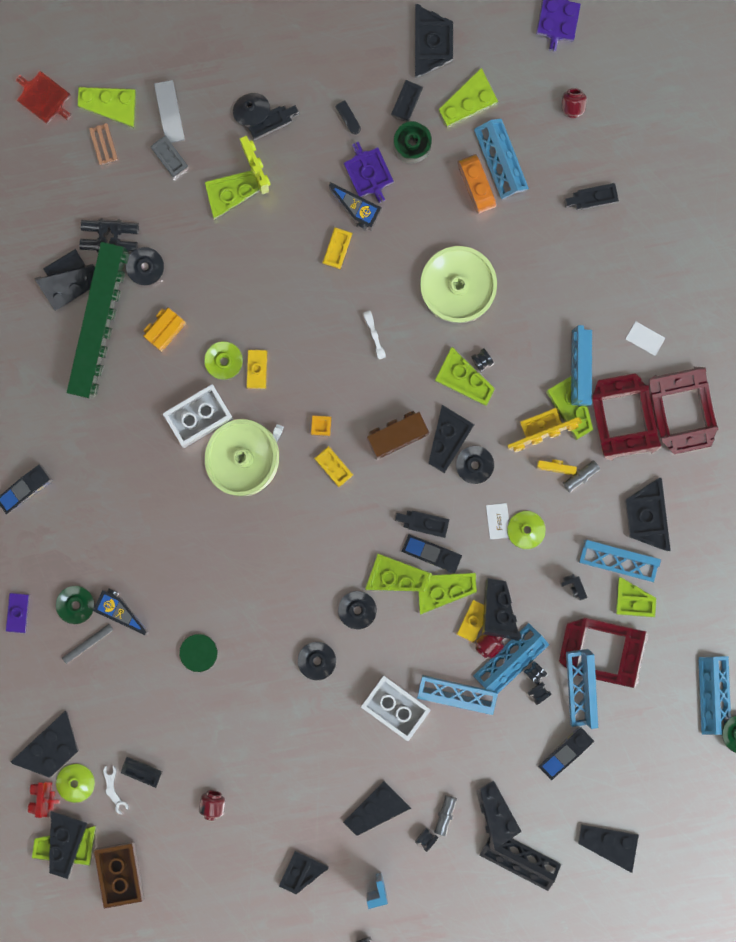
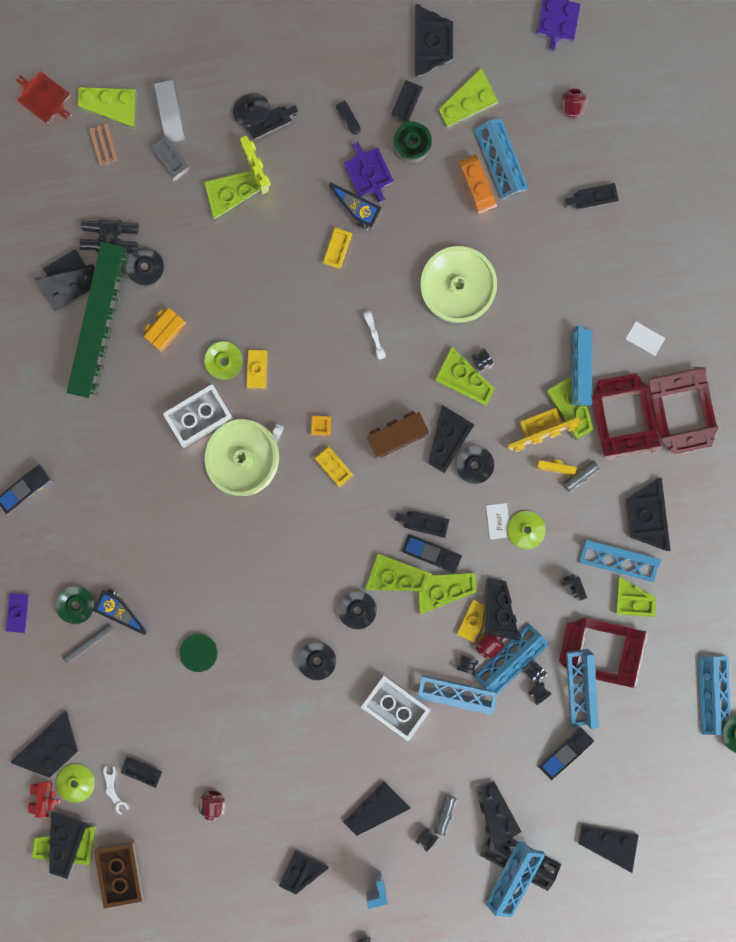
(467, 665): none -> black wheel
(511, 880): none -> dark azure fence

